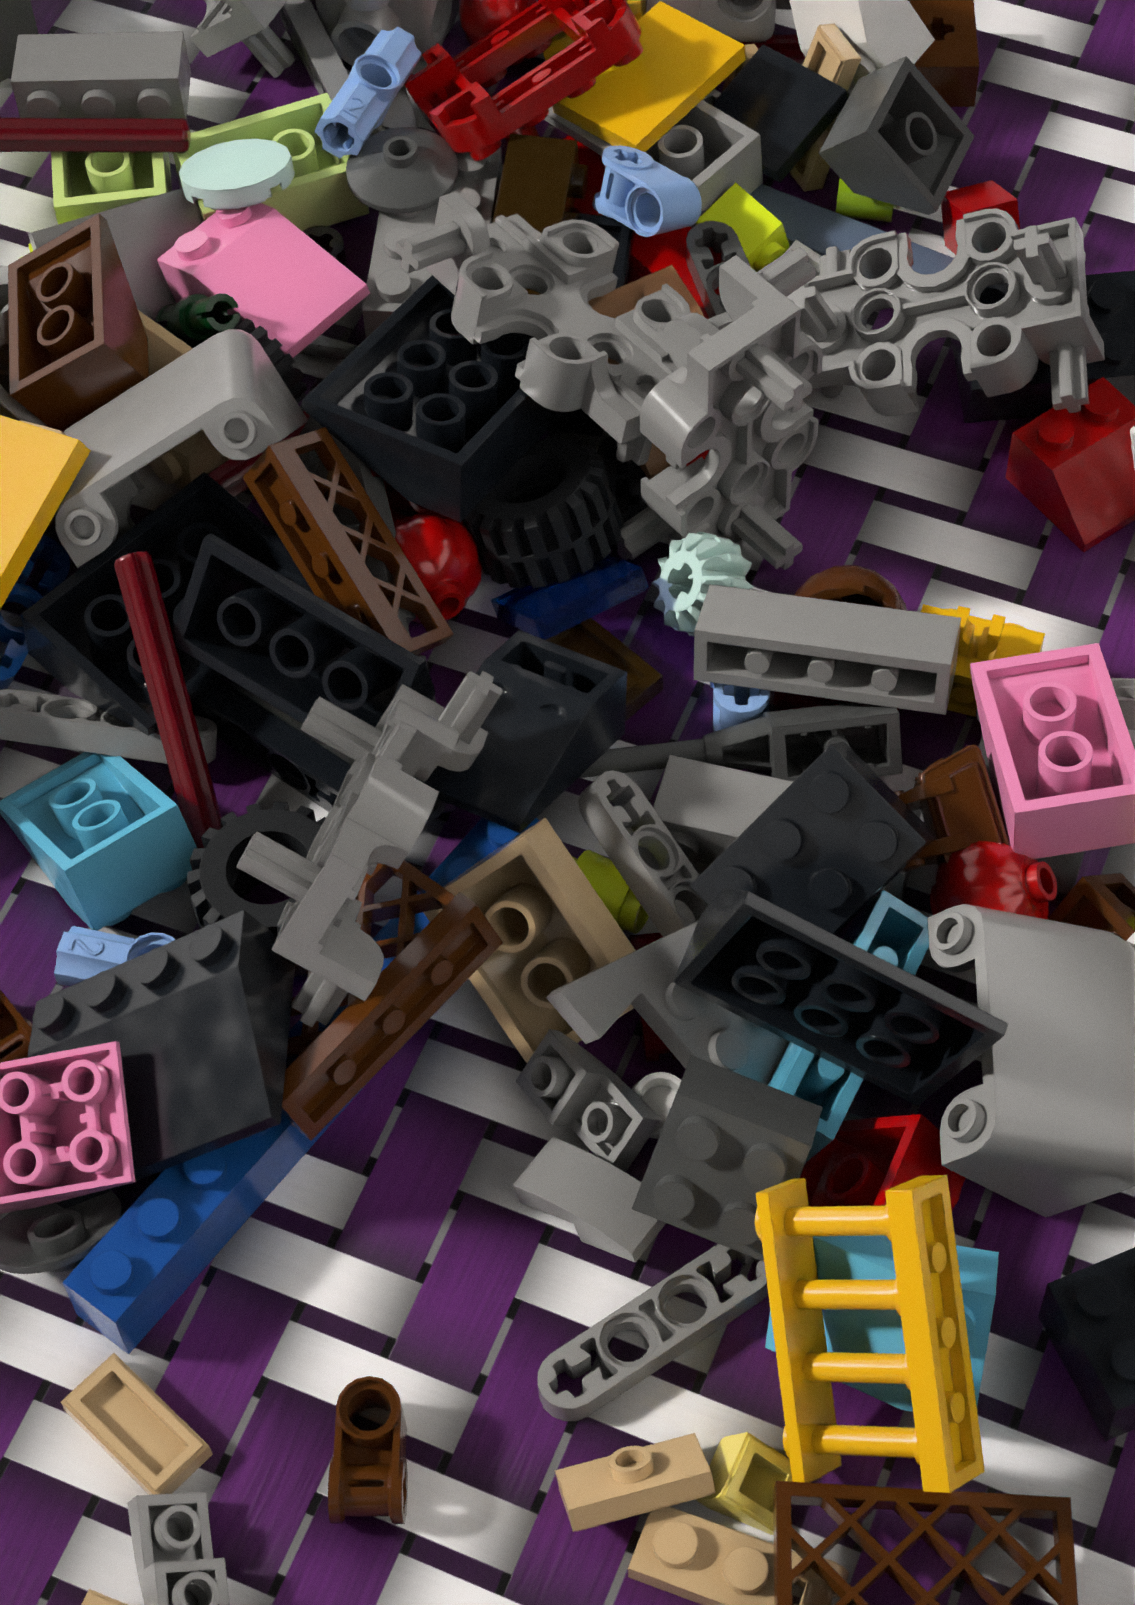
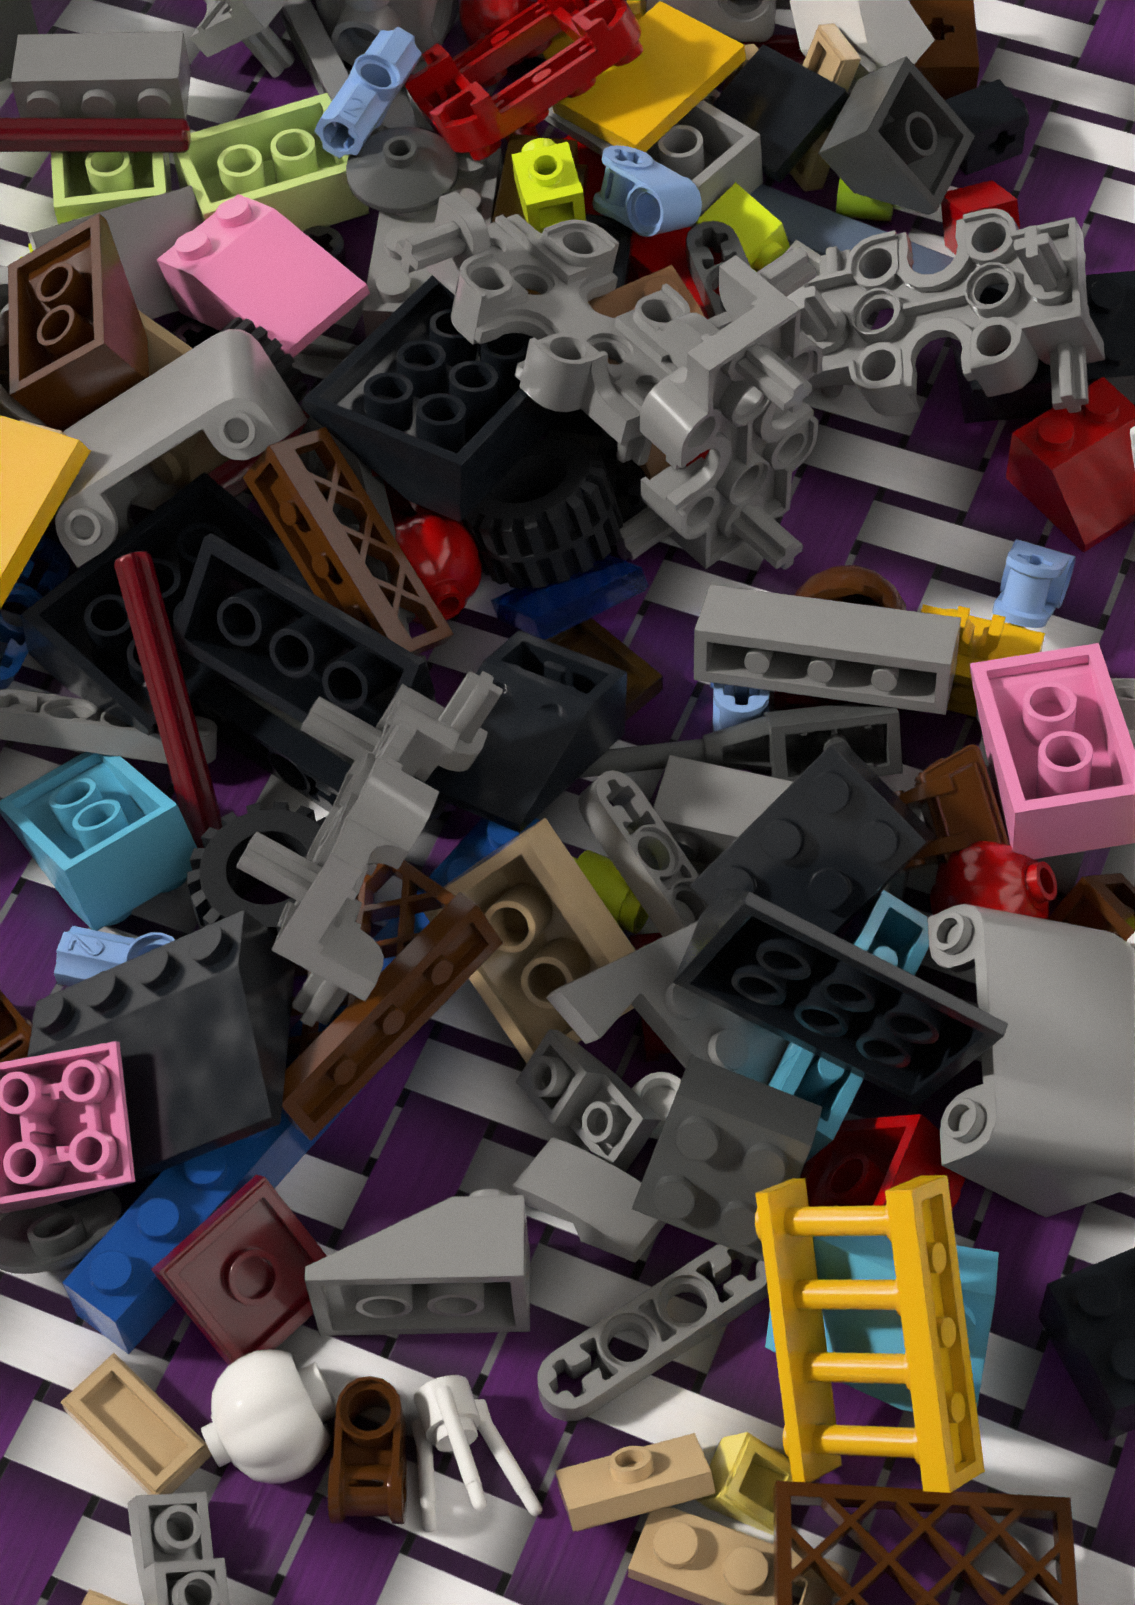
(199, 316): dark green pin -> none
(236, 173): light aqua tile -> none
(244, 1272): none -> dark red tile
(270, 1417): none -> white plant
(432, 1273): none -> light grey slope
(451, 1421): none -> white plant
(548, 183): none -> neon yellow brick
(690, 570): light aqua gear -> none
(996, 122): none -> black brick
(1033, 584): none -> light blue piece

